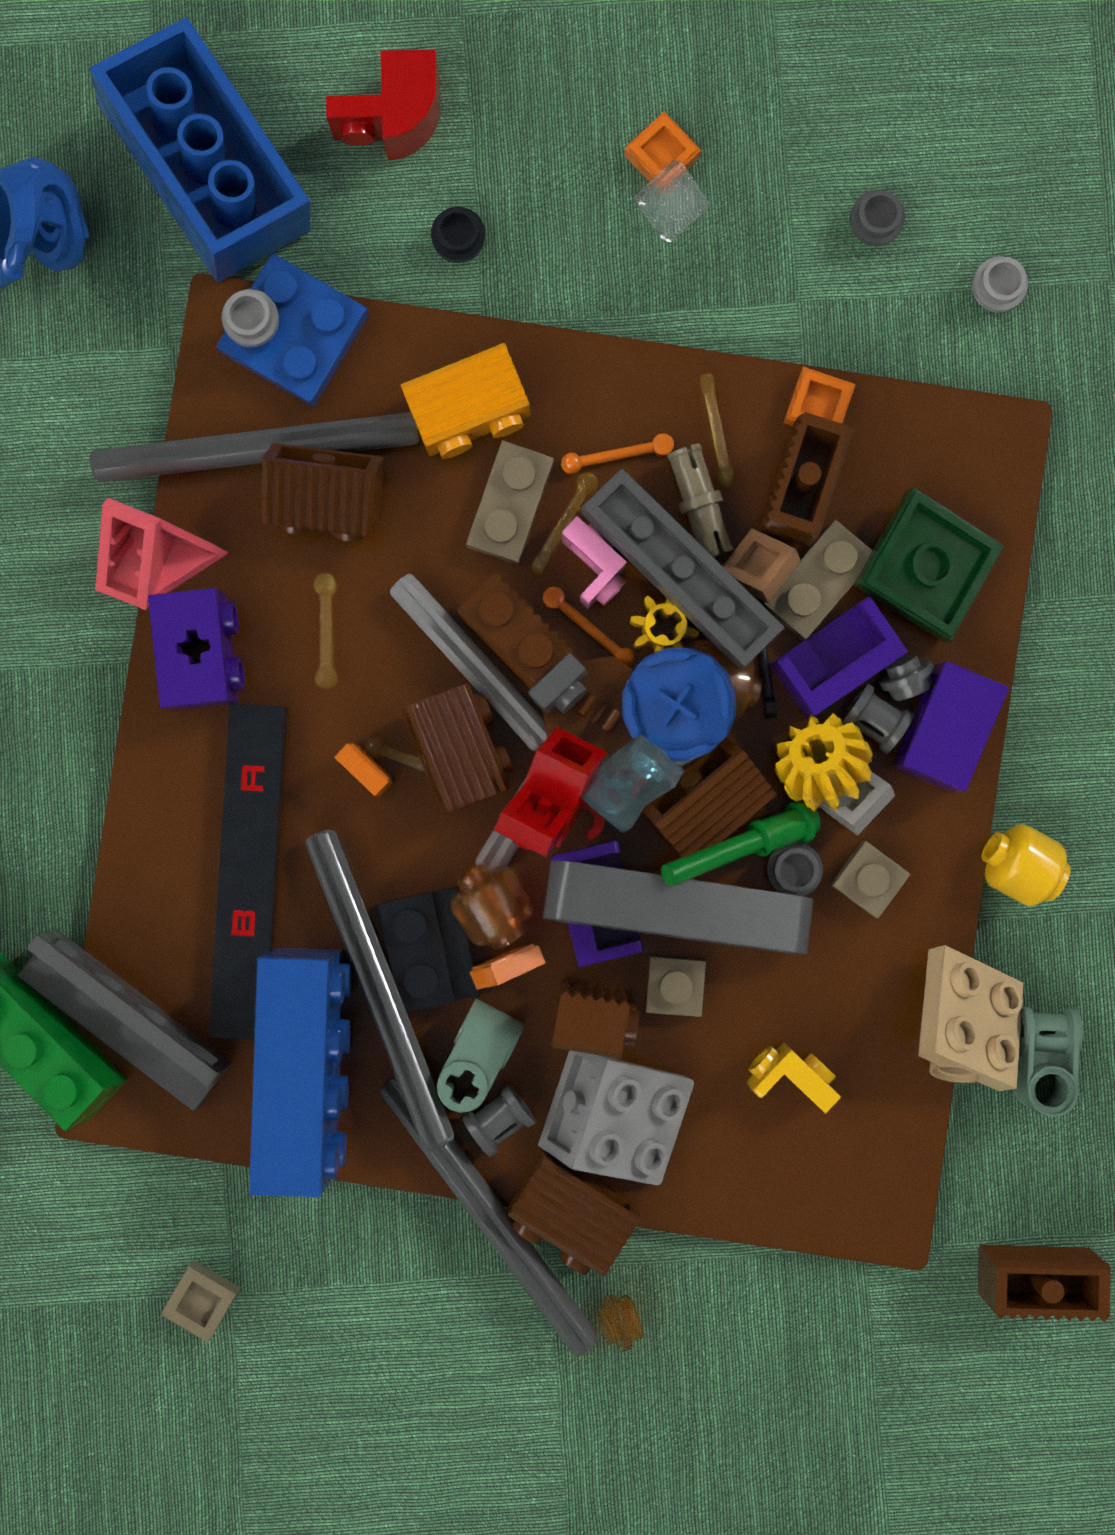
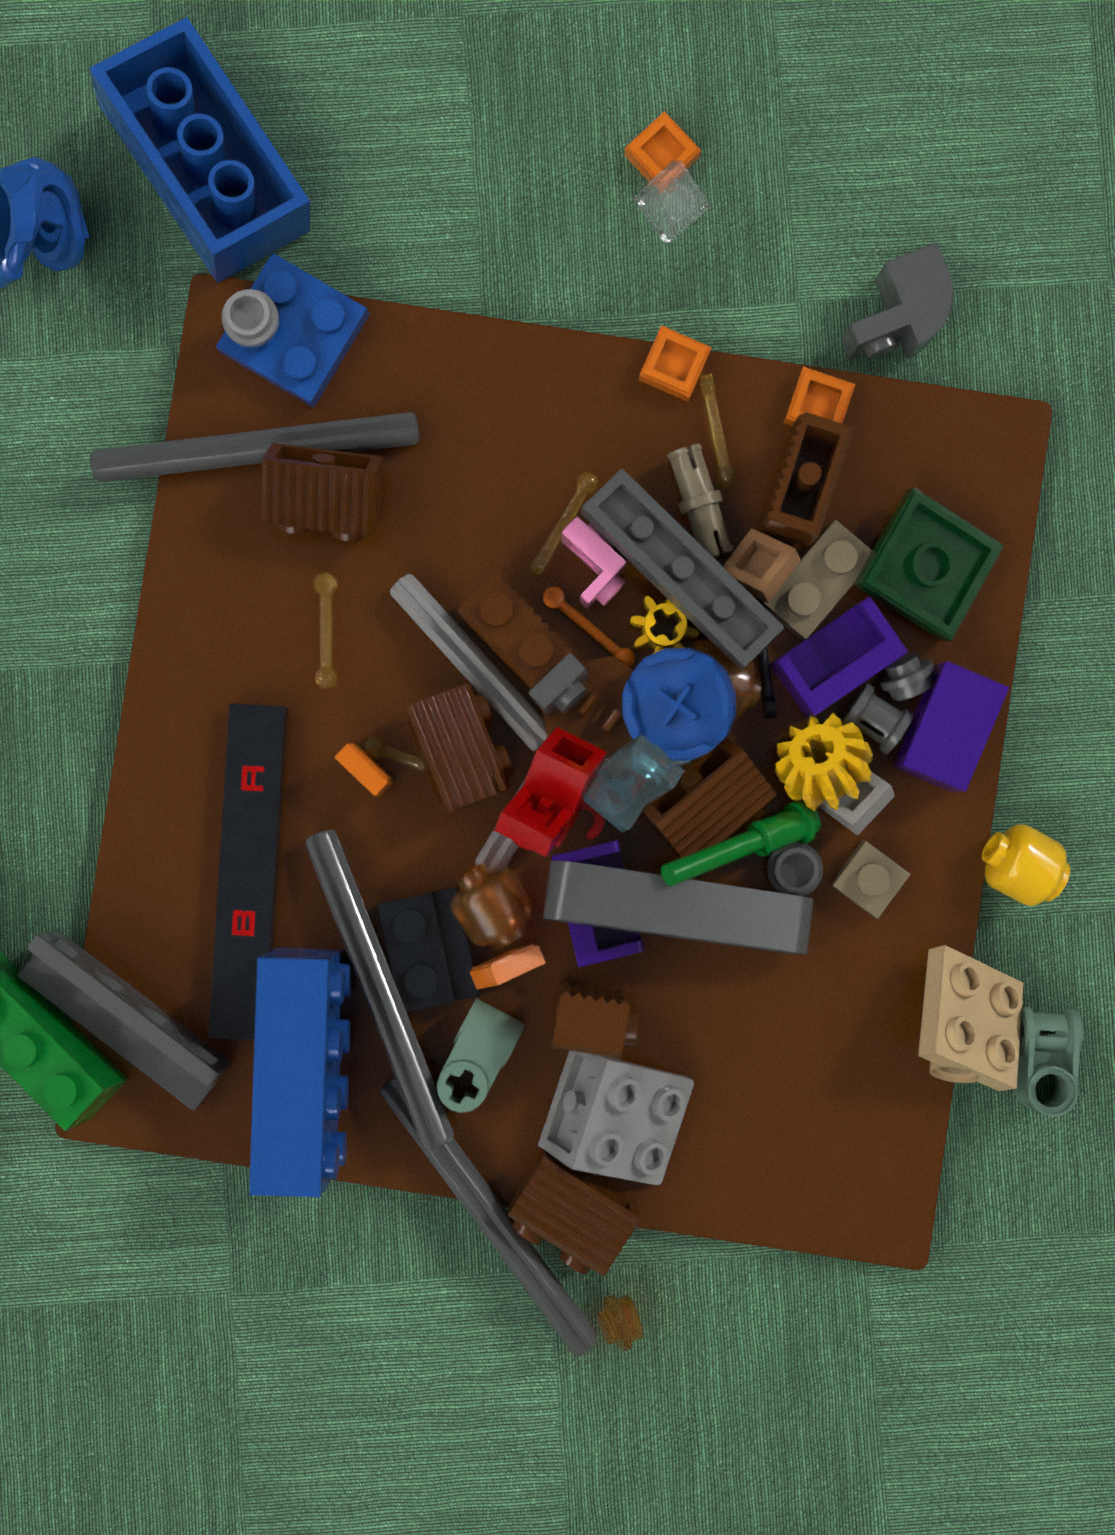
(146, 554): coral slope -> none
(176, 627): dark purple brick -> none
(200, 1301): dark tan plate -> none
(400, 115): red brick -> none
(458, 234): black plate -> none
(467, 402): light orange brick -> none
(499, 1120): dark grey bush -> none
(510, 502): dark tan plate -> none
(661, 446): orange hinge -> none
(674, 363): none -> orange tile
(675, 985): dark tan plate -> none
(808, 1075): yellow bracket -> none
(877, 217): dark grey plate -> none
(916, 301): none -> dark grey brick
(1000, 284): light grey plate -> none
(1044, 1282): reddish brown brick -> none

